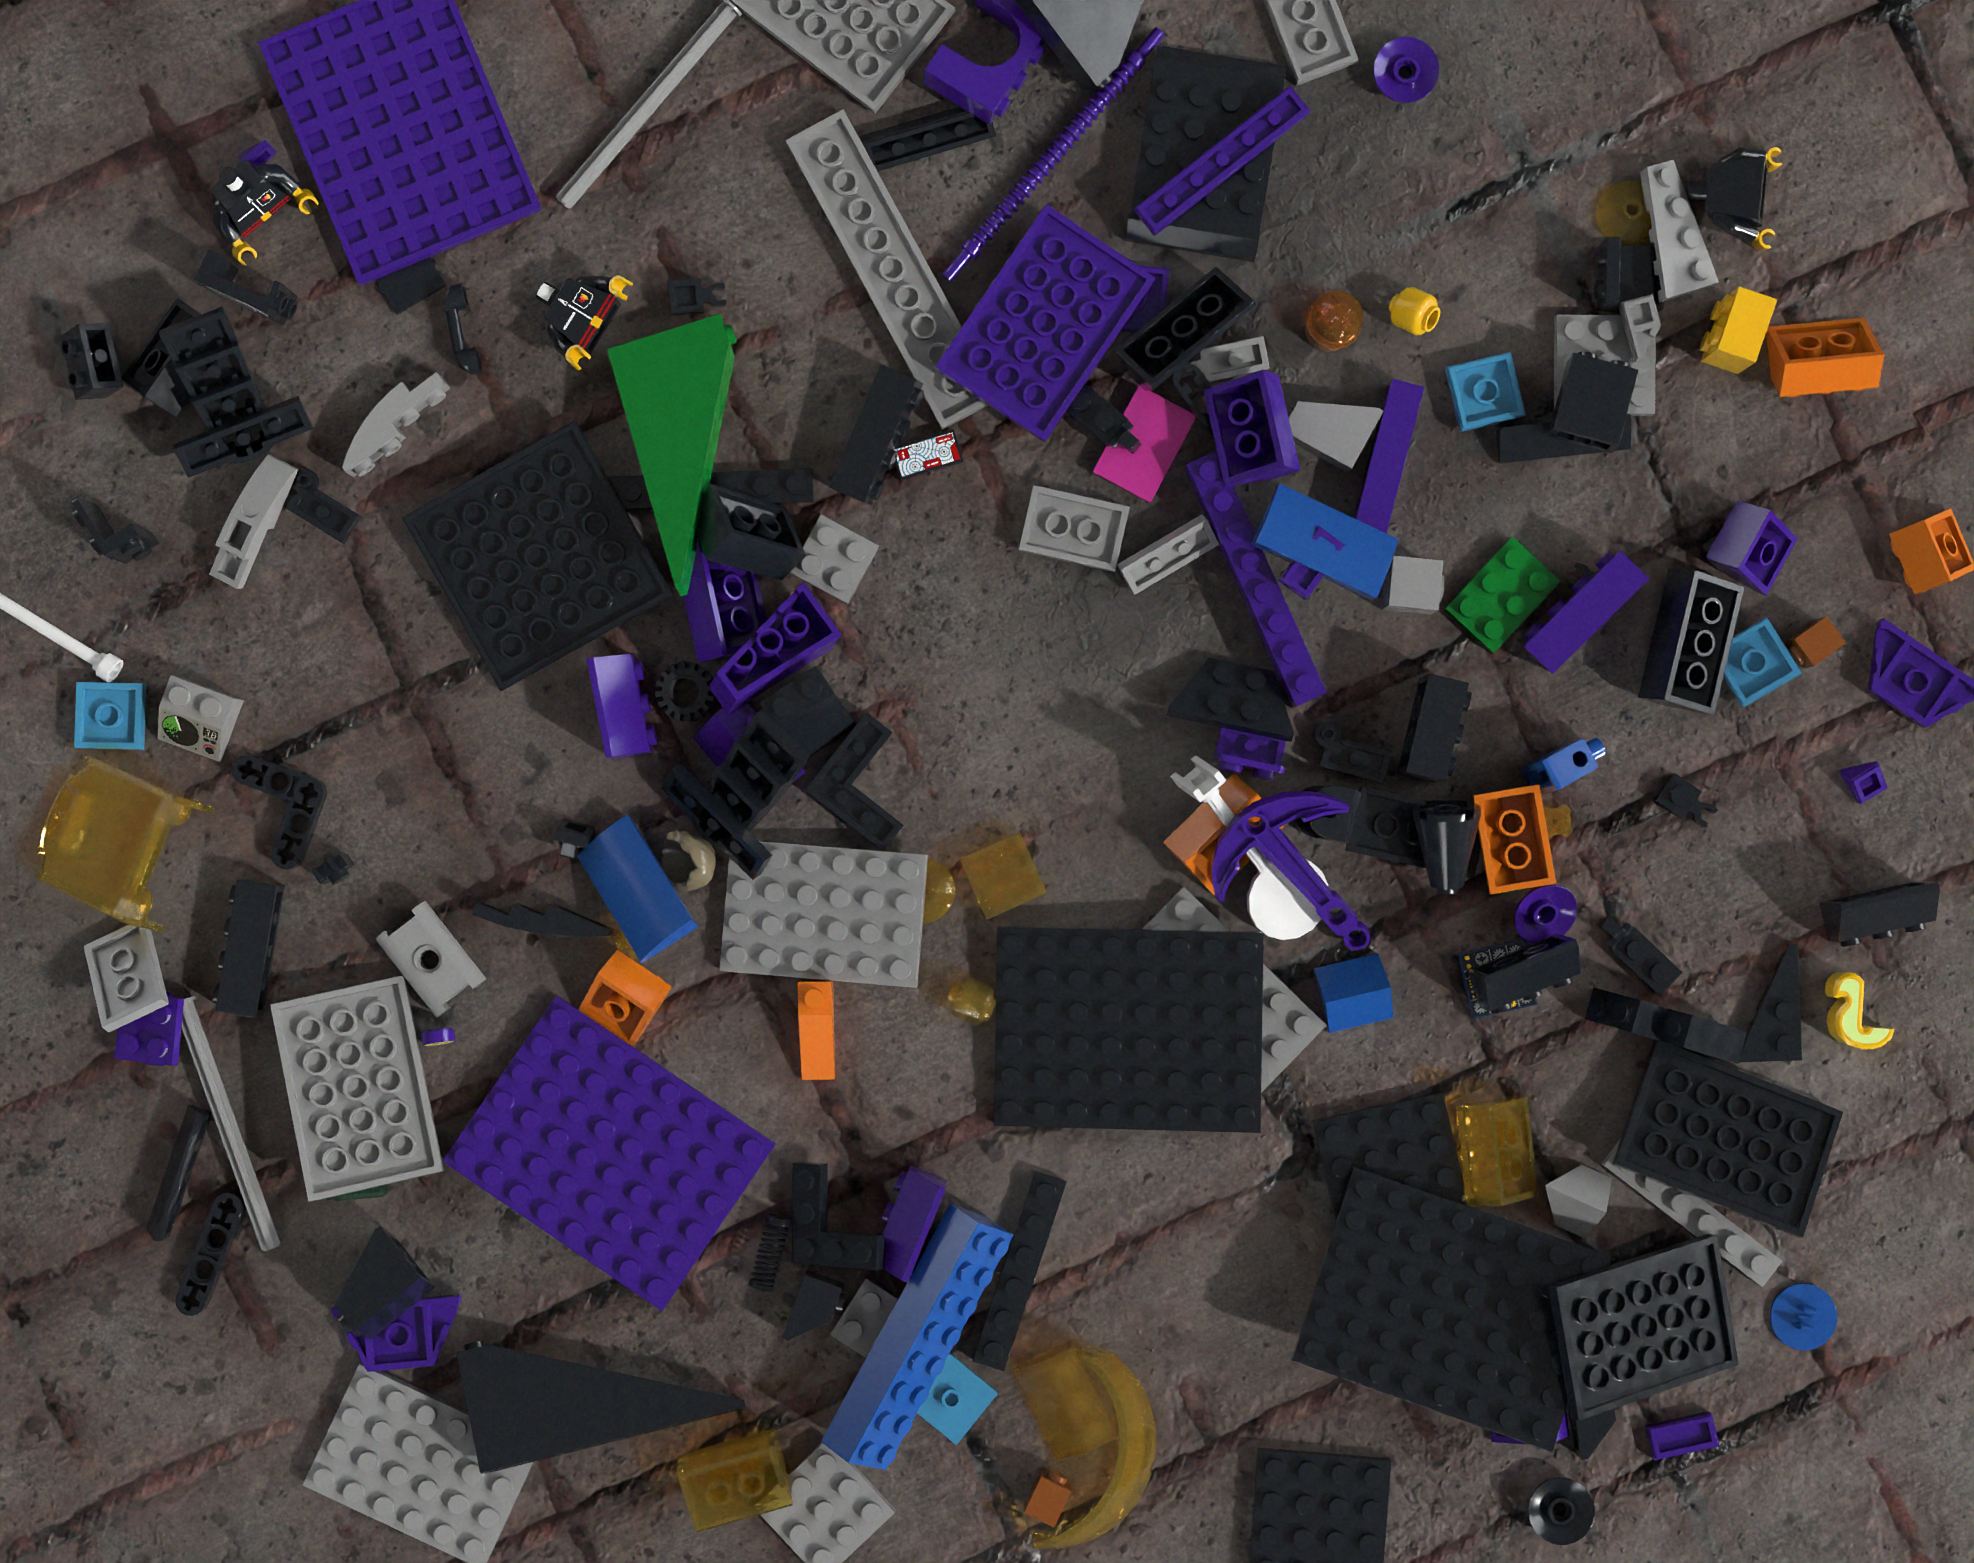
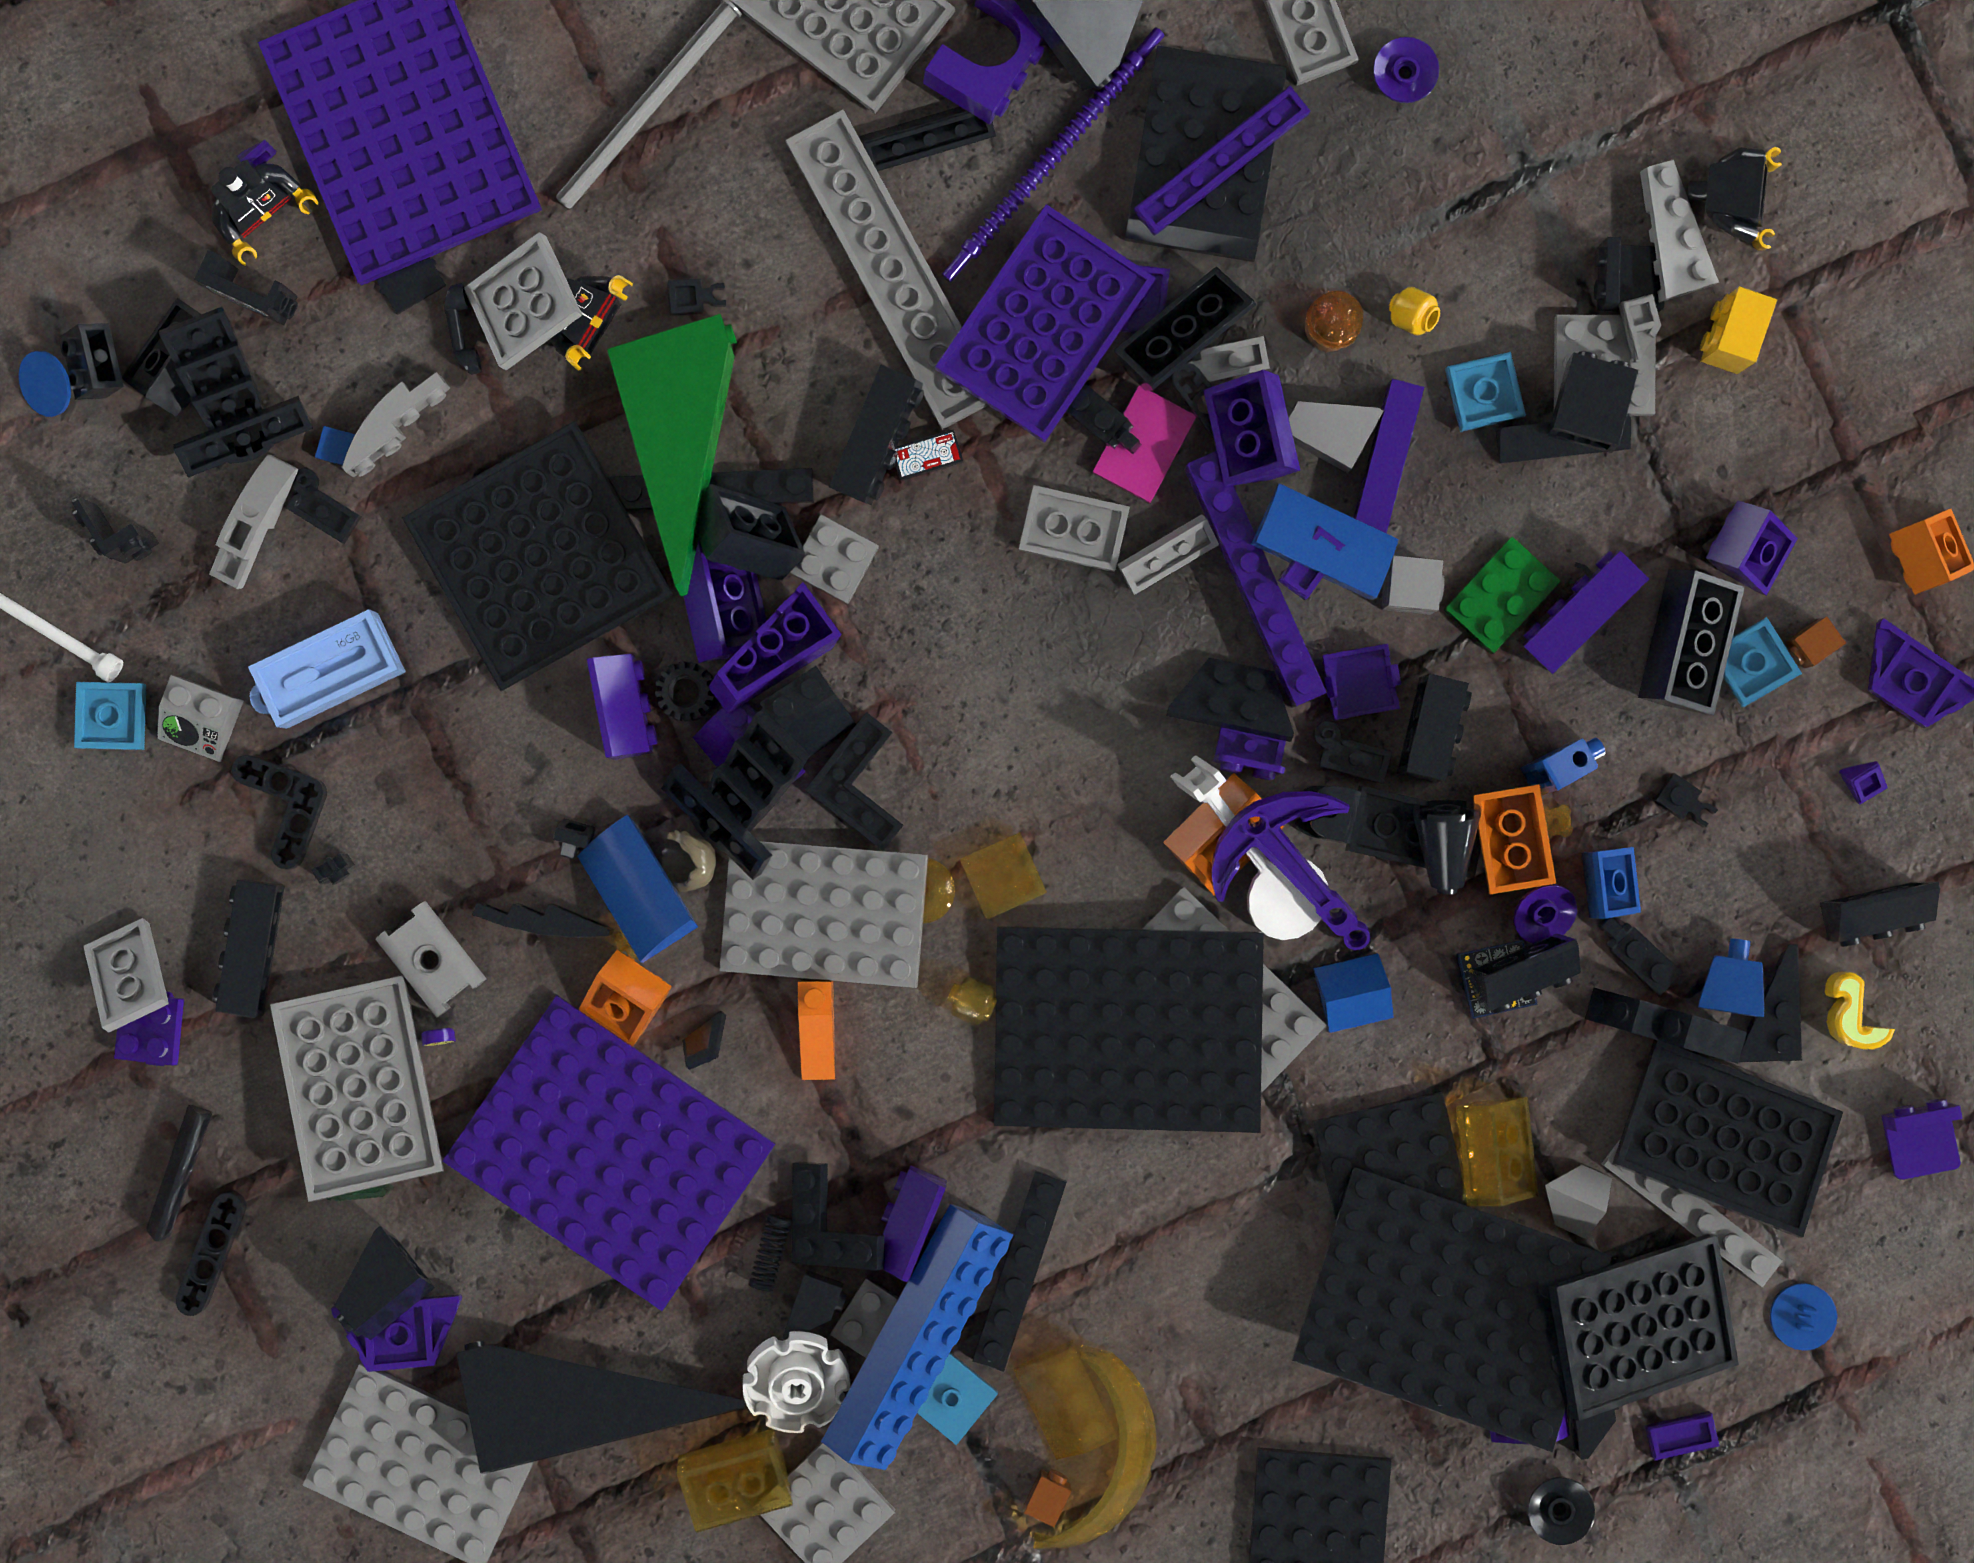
(44, 383): none -> blue piece
(108, 838): clear yellow windscreen -> none
(228, 1127): light grey axle -> none
(324, 670): none -> light blue piece
(333, 445): none -> blue tile
(523, 301): none -> light grey plate
(705, 1042): none -> black piece
(795, 1381): none -> white piece
(1361, 681): none -> dark purple piece
(1611, 883): none -> blue slope
(1613, 217): clear yellow dish -> none
(1734, 982): none -> blue torso
(1824, 357): orange slope -> none
(1922, 1138): none -> dark purple bracket

